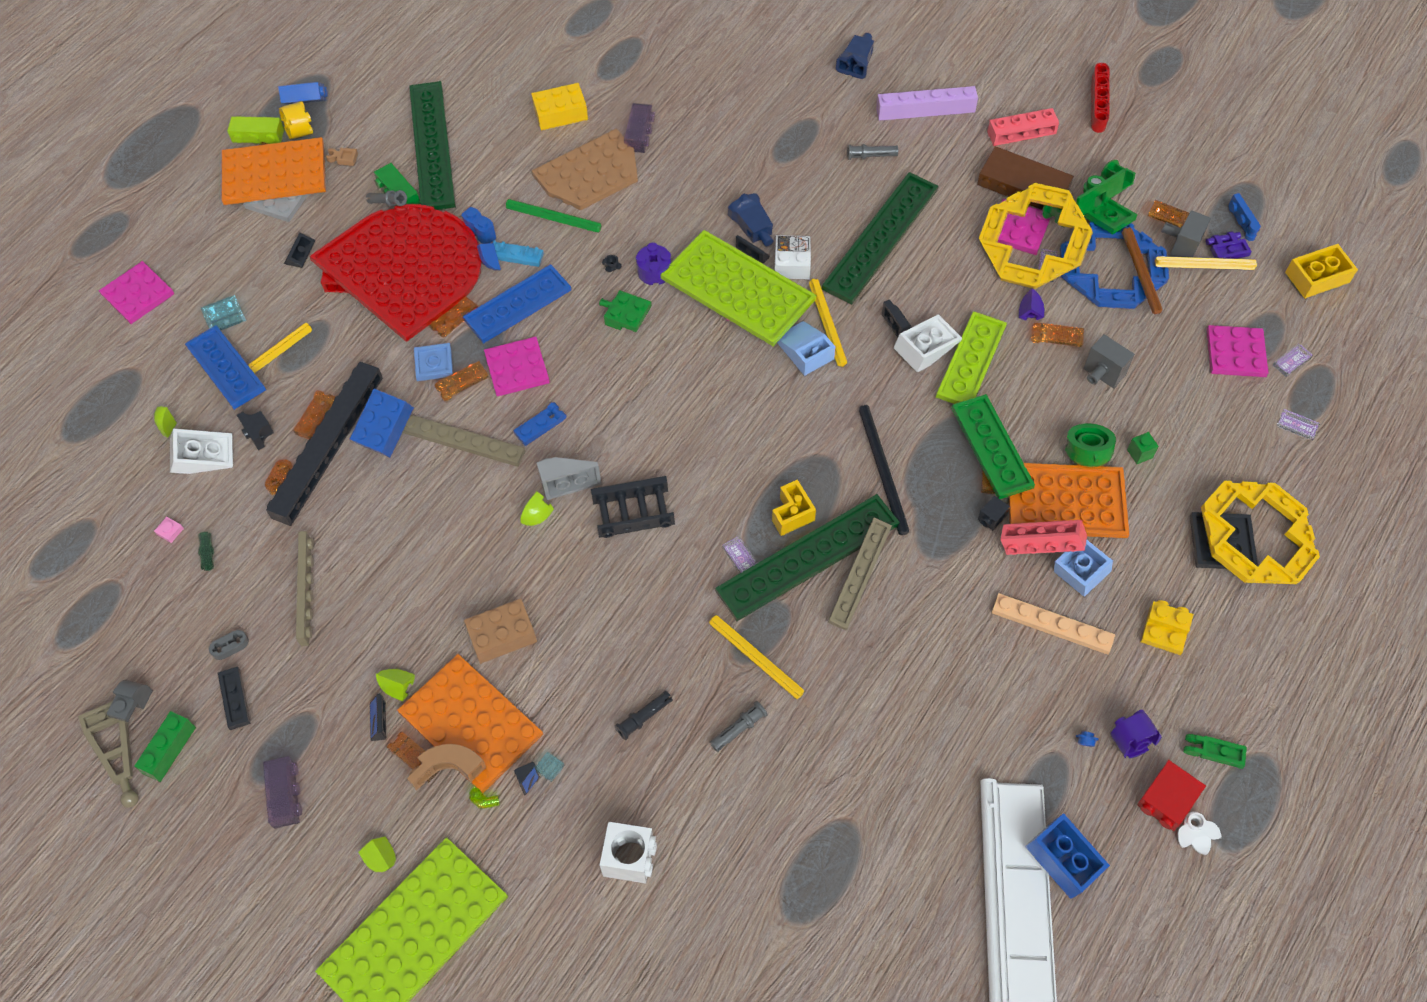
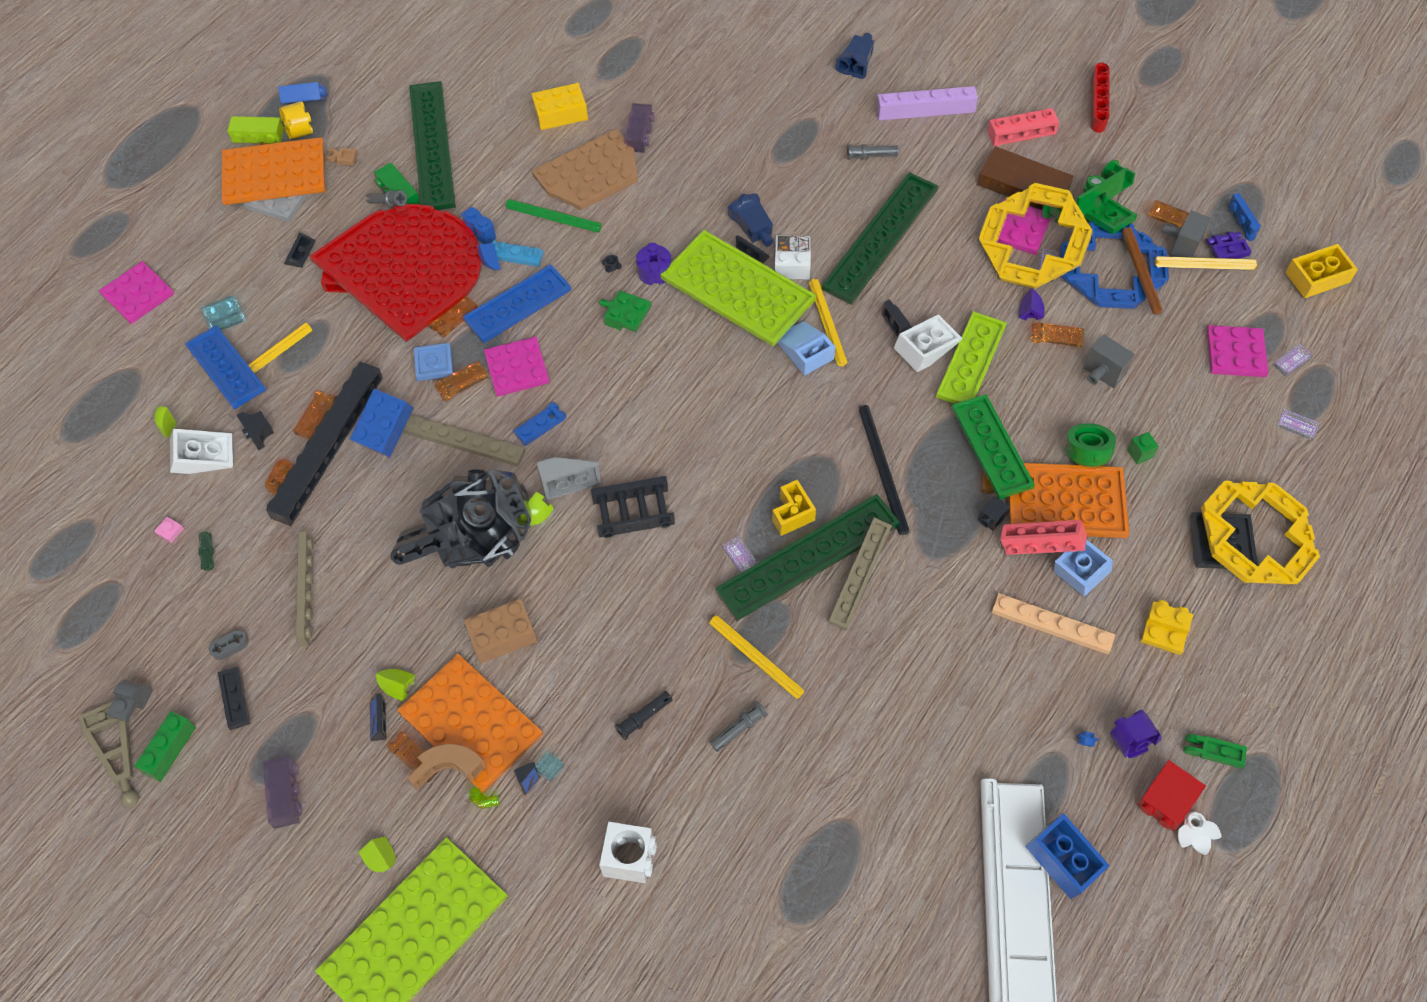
(465, 540): none -> black piece

